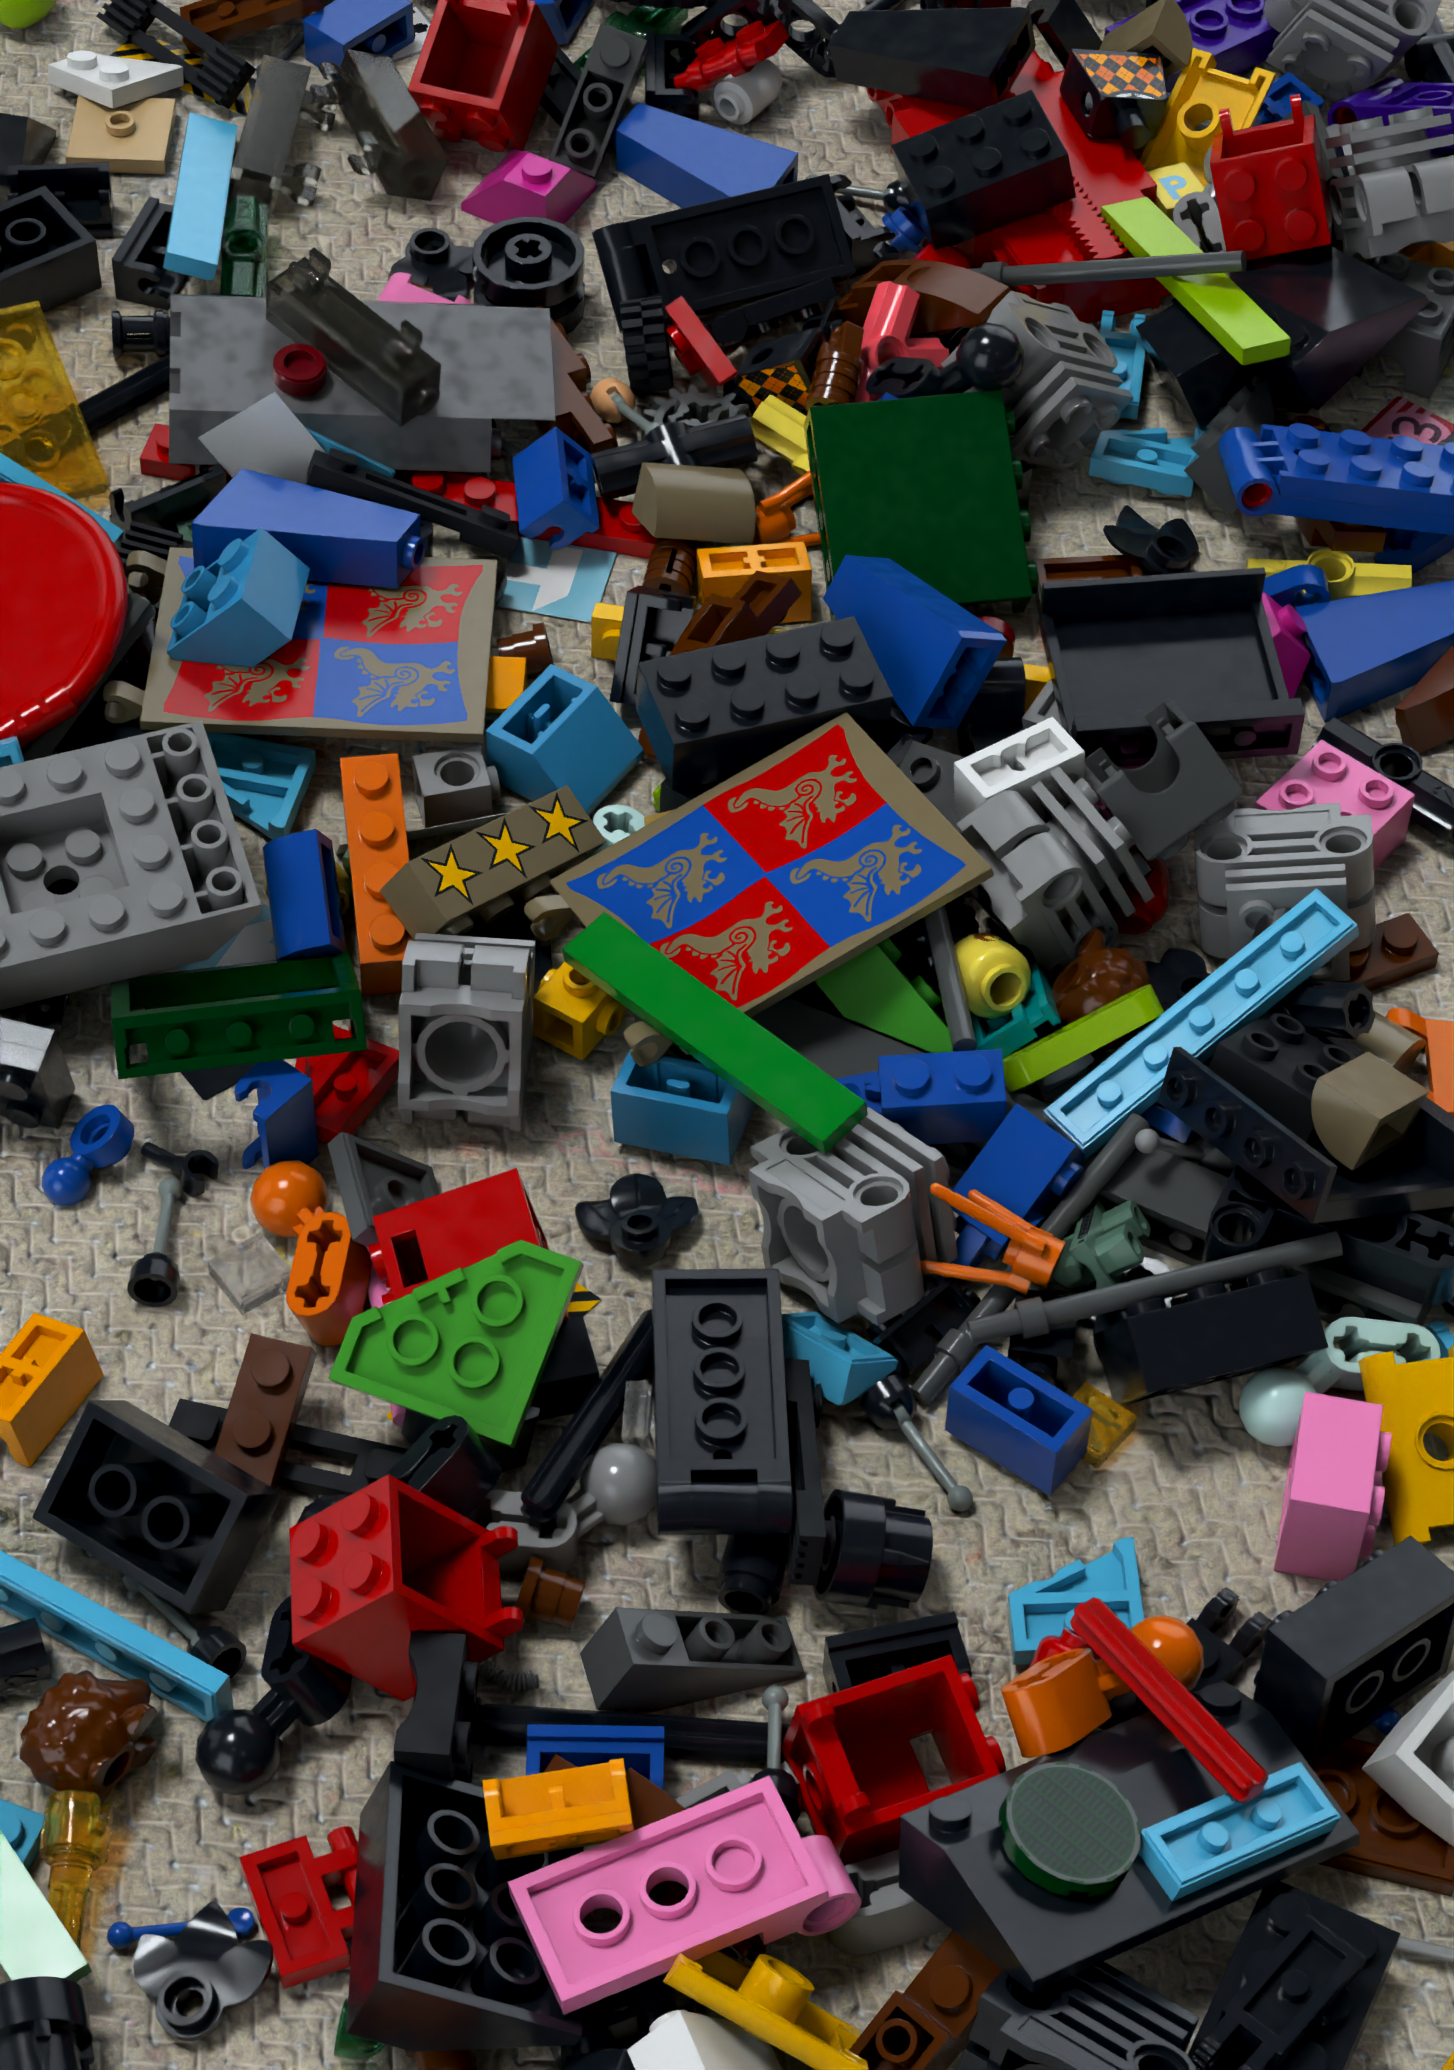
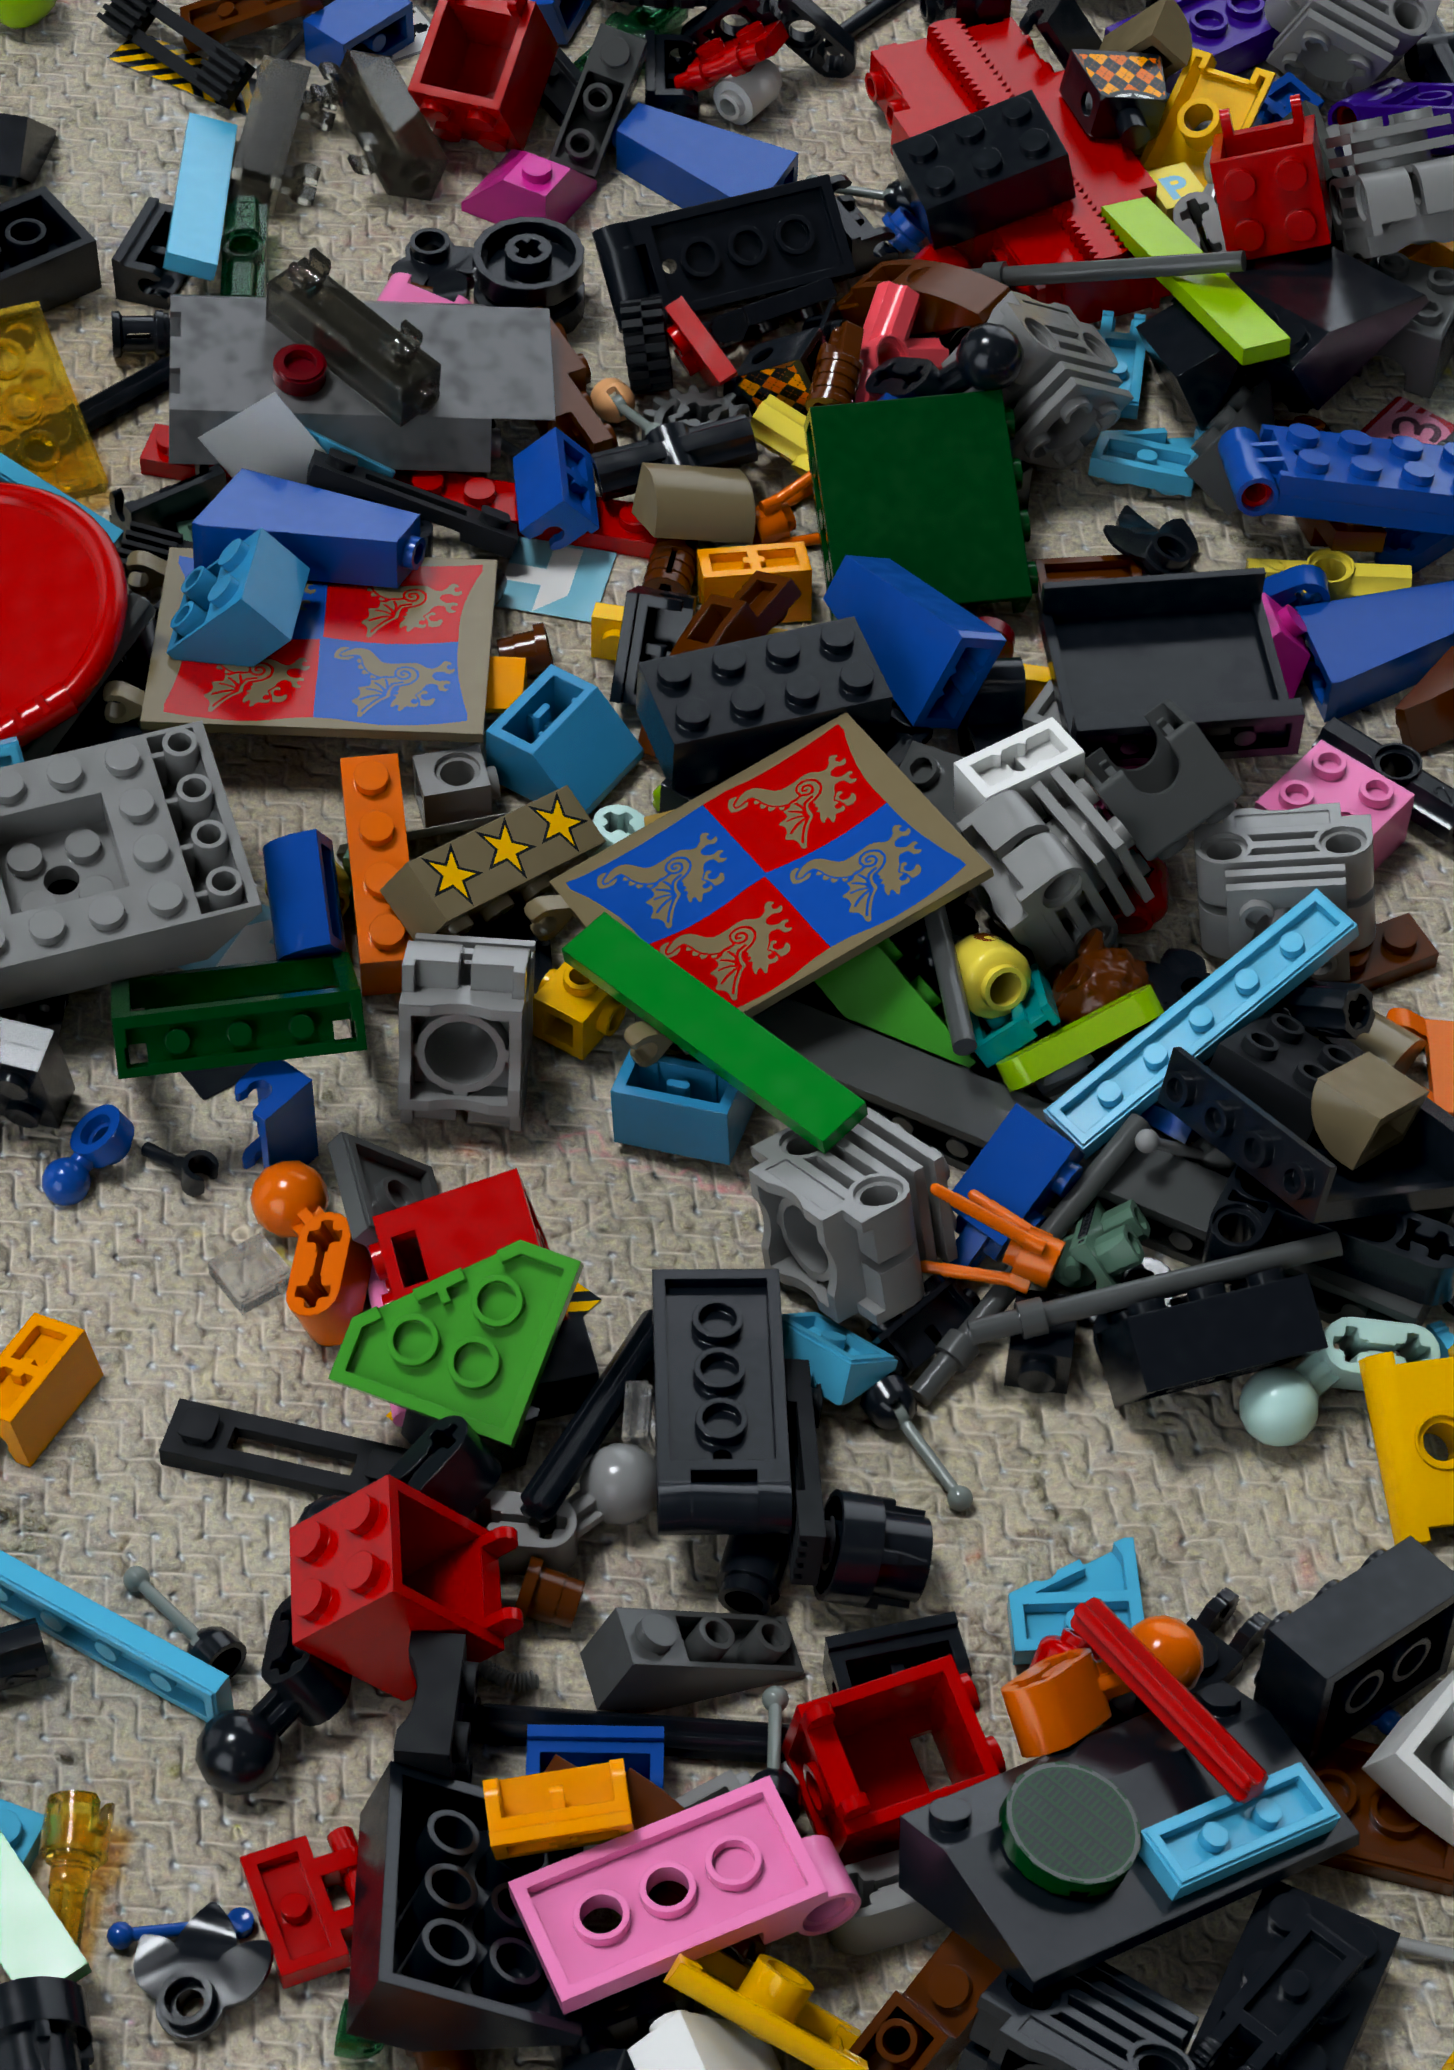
(80, 187): black hinge -> none
(88, 1733): reddish brown animal -> none
(113, 79): white wing -> none
(129, 137): tan plate -> none
(156, 1276): black hinge -> none
(156, 1506): black brick -> none
(263, 780): medium azure wing -> none
(265, 1406): reddish brown plate -> none
(348, 1084): red wing -> none
(637, 1219): black plate -> none
(935, 53): black slope -> none
(937, 1094): blue hinge -> none
(1018, 1419): blue brick -> none
(1108, 1427): clear yellow tile -> none
(1332, 1488): bright pink brick -> none

